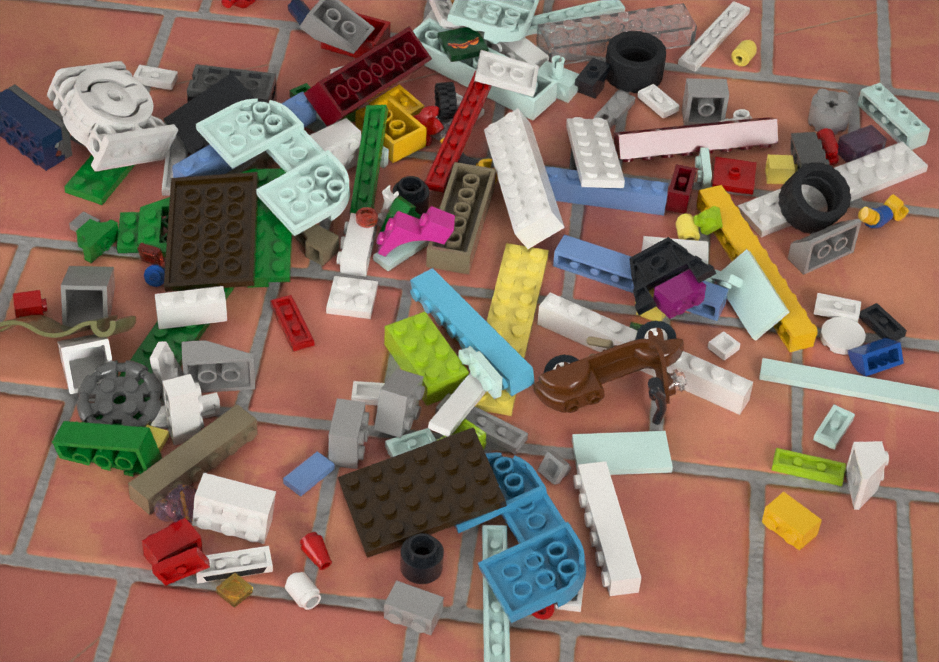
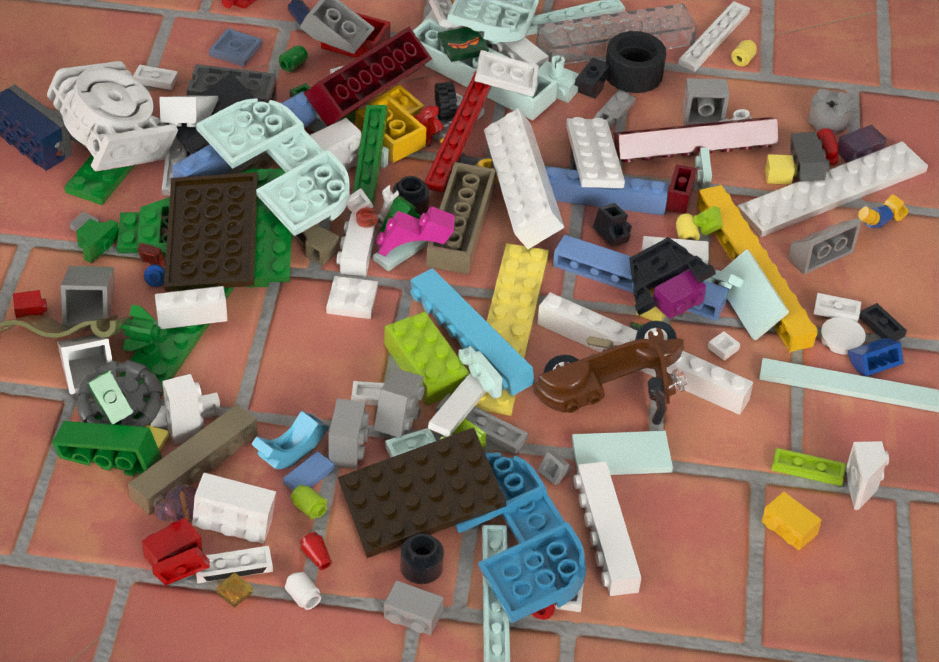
(109, 397): none -> brick
(141, 329): none -> green brick
(164, 365): white wing -> none
(186, 109): none -> white slope
(218, 366): light grey slope -> none
(235, 47): none -> sand blue tile
(292, 323): red tile -> none
(293, 58): none -> green brick
(293, 444): none -> medium azure arch
(309, 501): none -> lime brick
(358, 200): none -> white plate
(612, 224): none -> black brick
(658, 101): white plate -> none
(734, 175): red plate -> none
(829, 183): black tyre -> none
(834, 427): light aqua plate -> none
(893, 116): light aqua brick -> none

